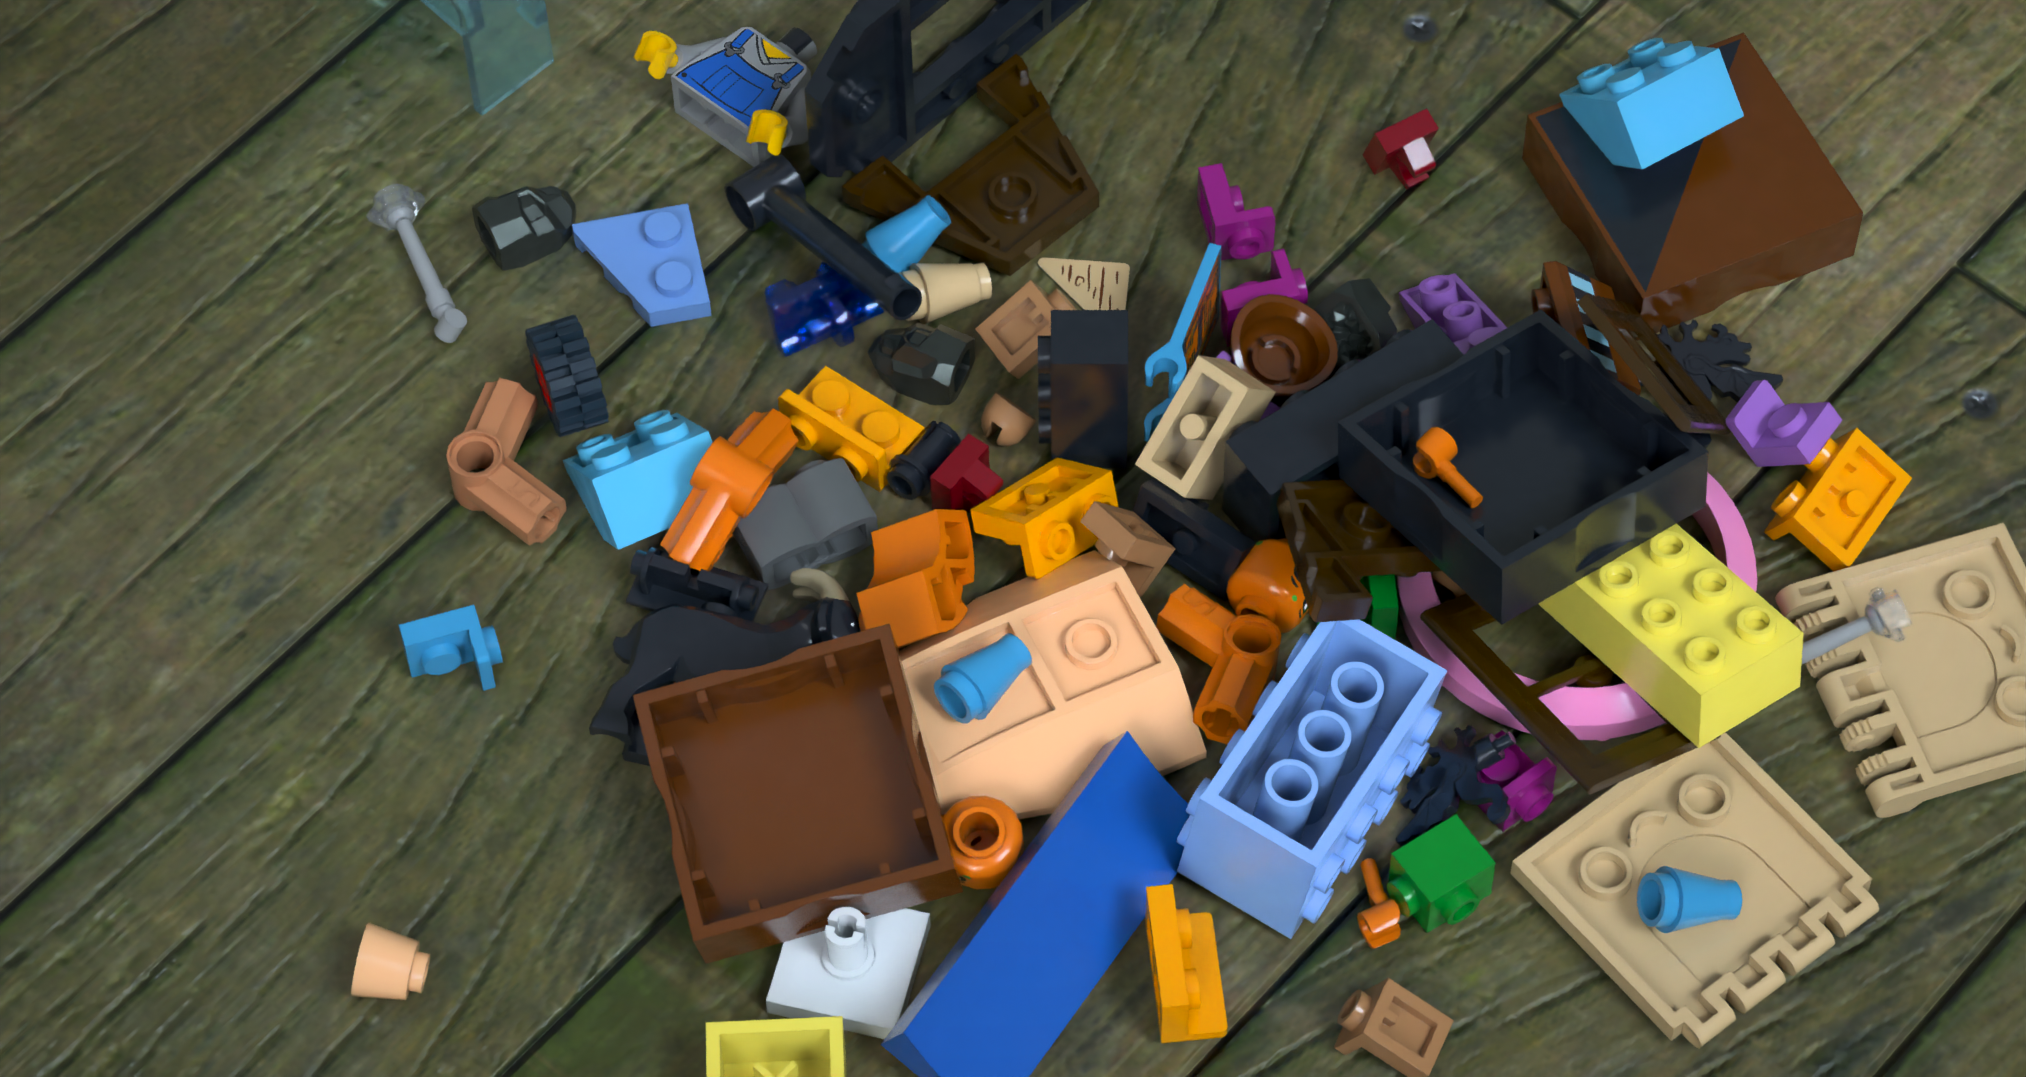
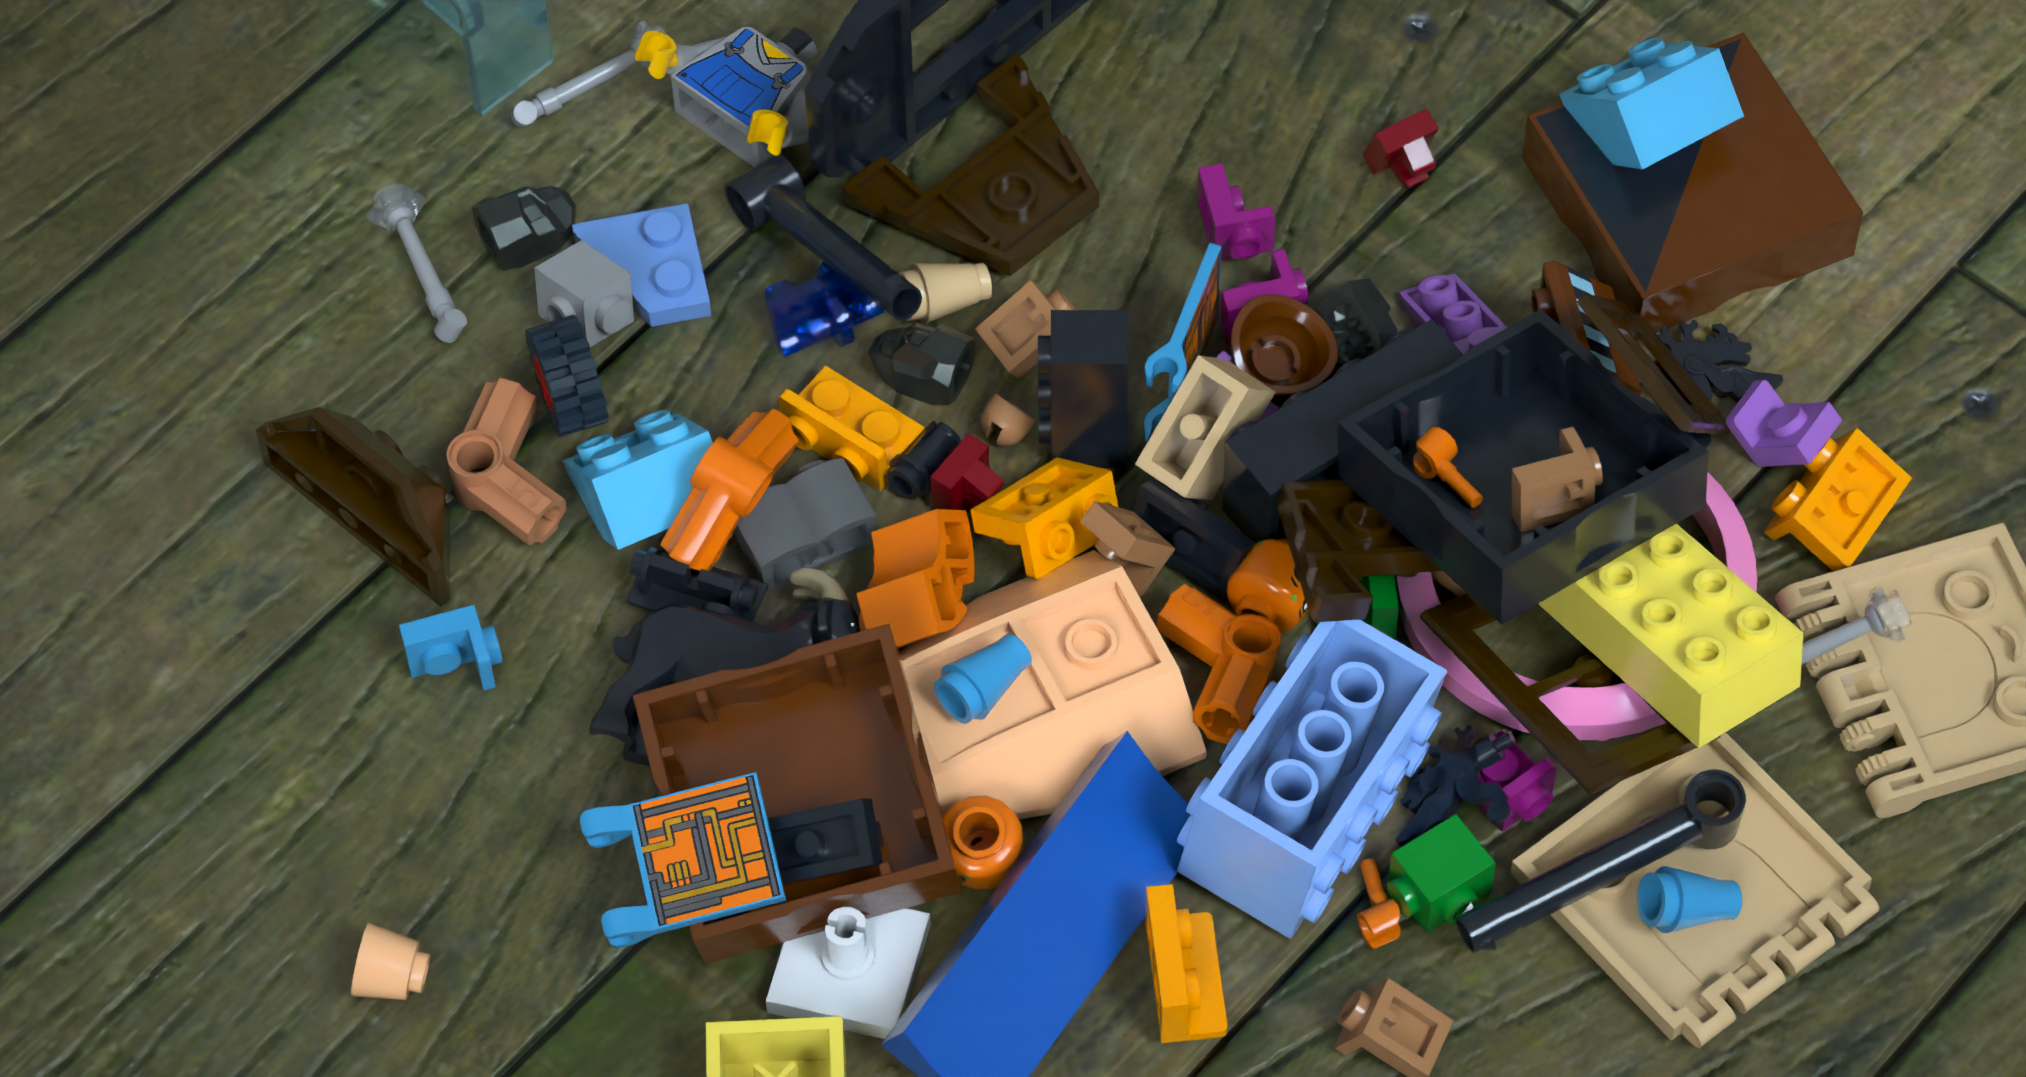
(367, 491): none -> dark brown wedge
(552, 99): none -> light grey piece
(588, 286): none -> light grey brick
(697, 856): none -> flag
(827, 841): none -> black hinge
(908, 234): dark azure cone -> none
(1090, 283): tan sticker -> none
(1557, 486): none -> medium nougat bracket
(1609, 861): none -> black piece

